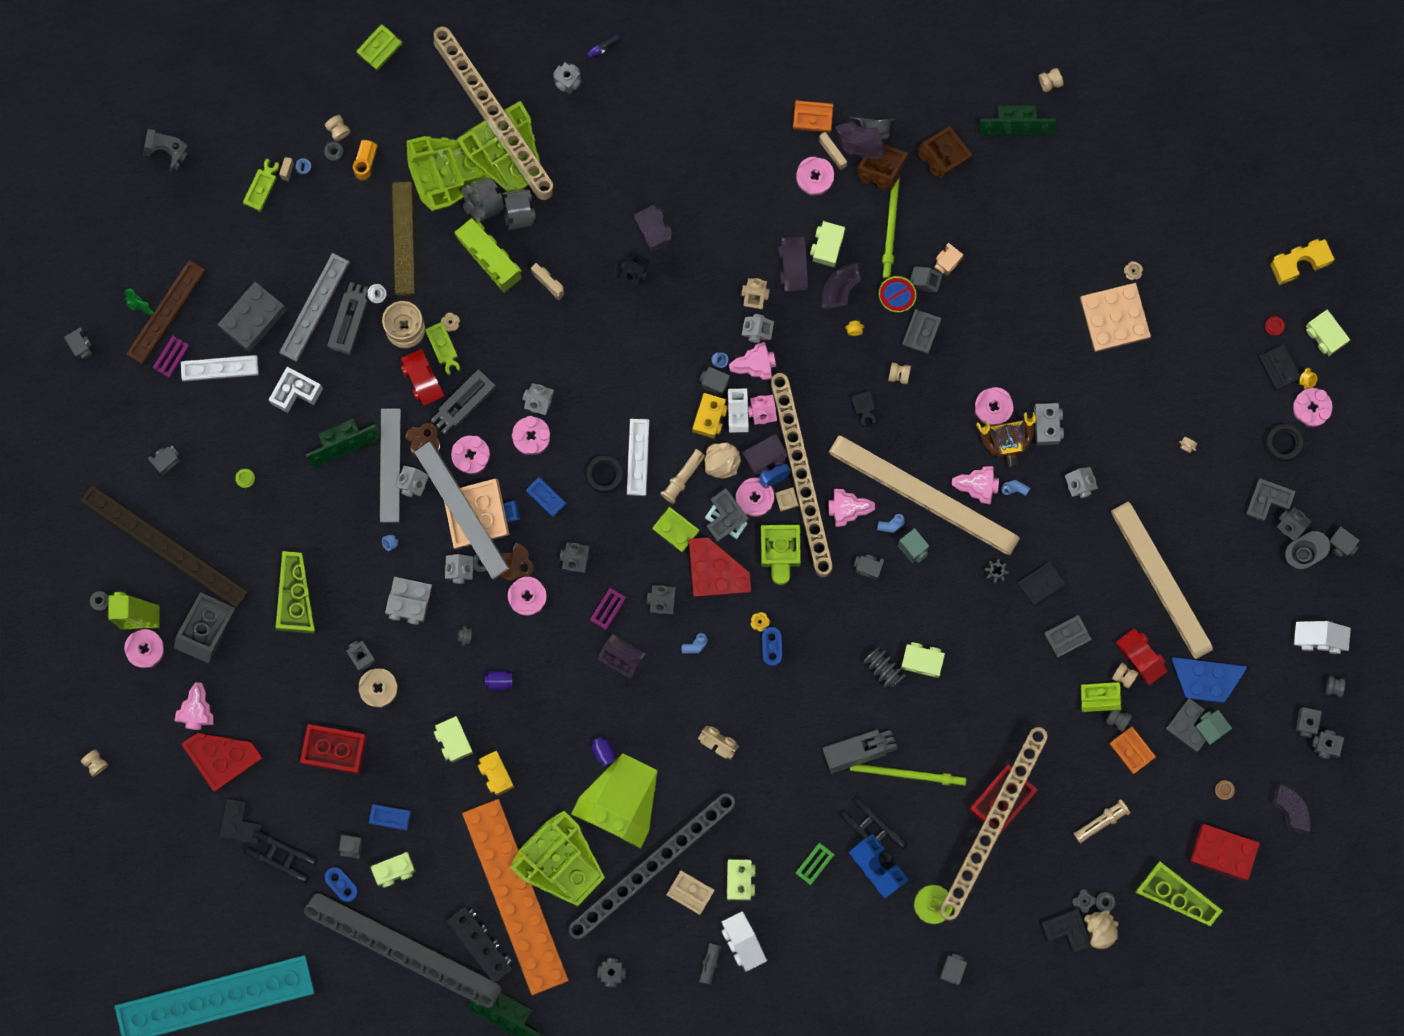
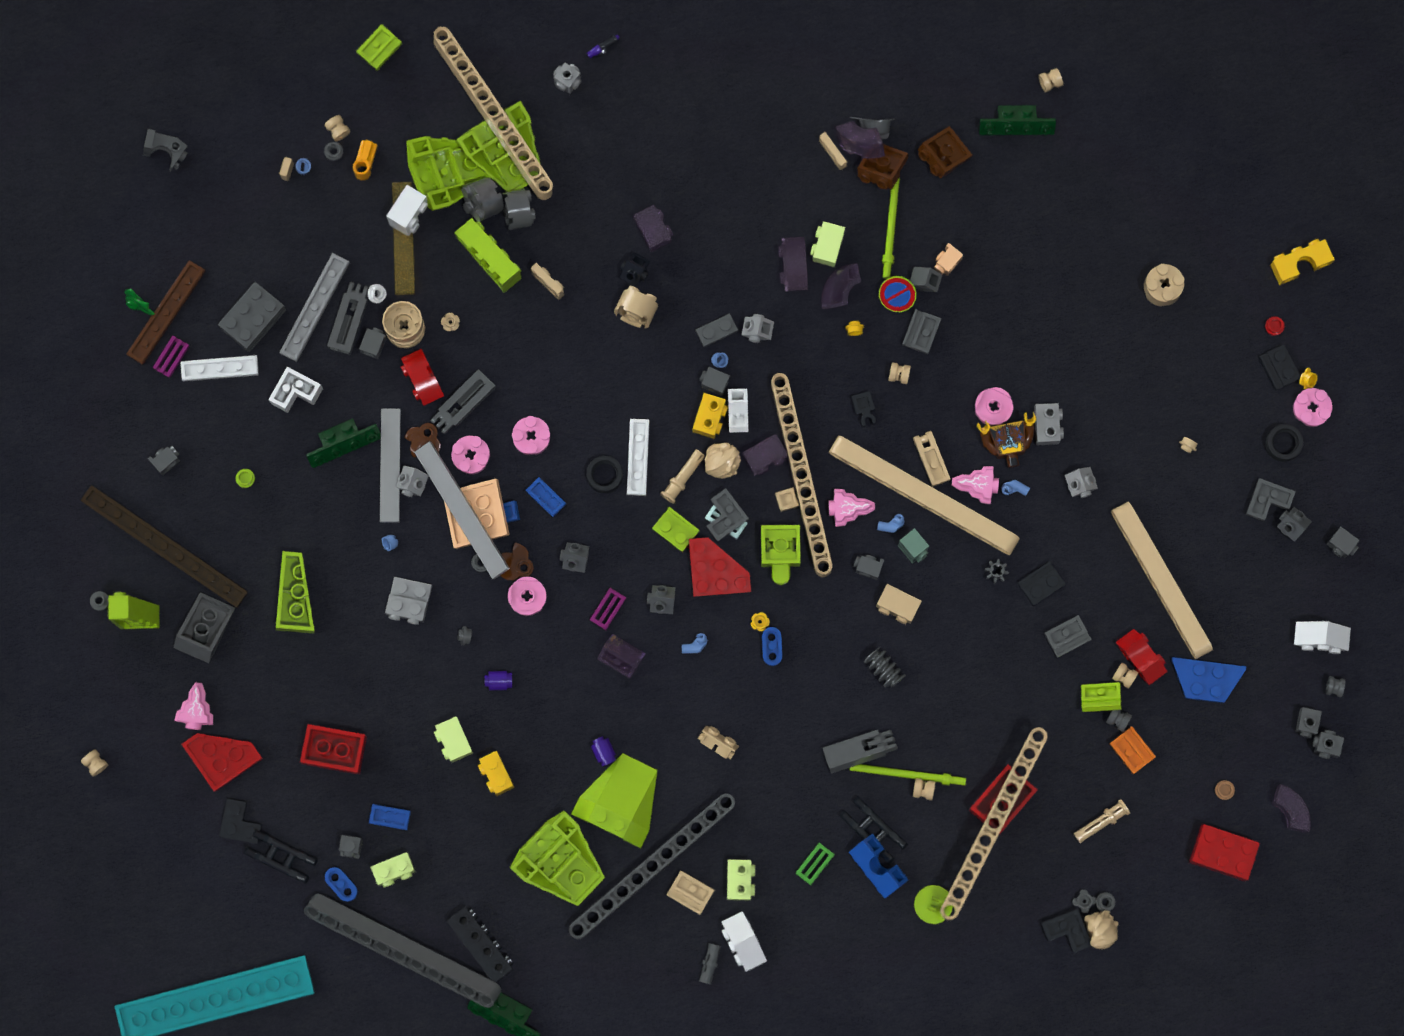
(79, 344): dark grey brick -> none
(149, 658): bright pink plate -> none
(261, 187): lime plate -> none
(361, 664): dark grey brick -> none
(373, 343): none -> dark grey brick
(389, 687): tan plate -> none
(406, 209): none -> white brick
(442, 346): lime plate -> none
(459, 568): light grey brick -> none
(515, 898): orange plate -> none
(538, 398): light grey brick -> none
(611, 981): dark grey brick -> none
(636, 307): none -> tan brick
(716, 330): none -> dark grey plate
(750, 507): bright pink plate -> none
(755, 293): tan brick -> none
(756, 362): bright pink rock -> none
(762, 409): bright pink brick -> none
(772, 477): blue plate -> none
(813, 116): orange plate -> none
(816, 165): bright pink plate -> none
(898, 604): none -> tan brick
(923, 660): yellowish green brick -> none
(923, 789): none -> tan wheel
(932, 459): none -> tan plate
(953, 969): dark grey brick -> none
(1115, 317): light nougat plate -> none
(1128, 270): tan plate -> none
(1170, 293): none -> tan brick
(1172, 891): lime wedge -> none
(1183, 725): dark grey plate -> none
(1213, 726): sand green brick -> none
(1307, 550): dark grey piece -> none
(1327, 333): yellowish green brick -> none

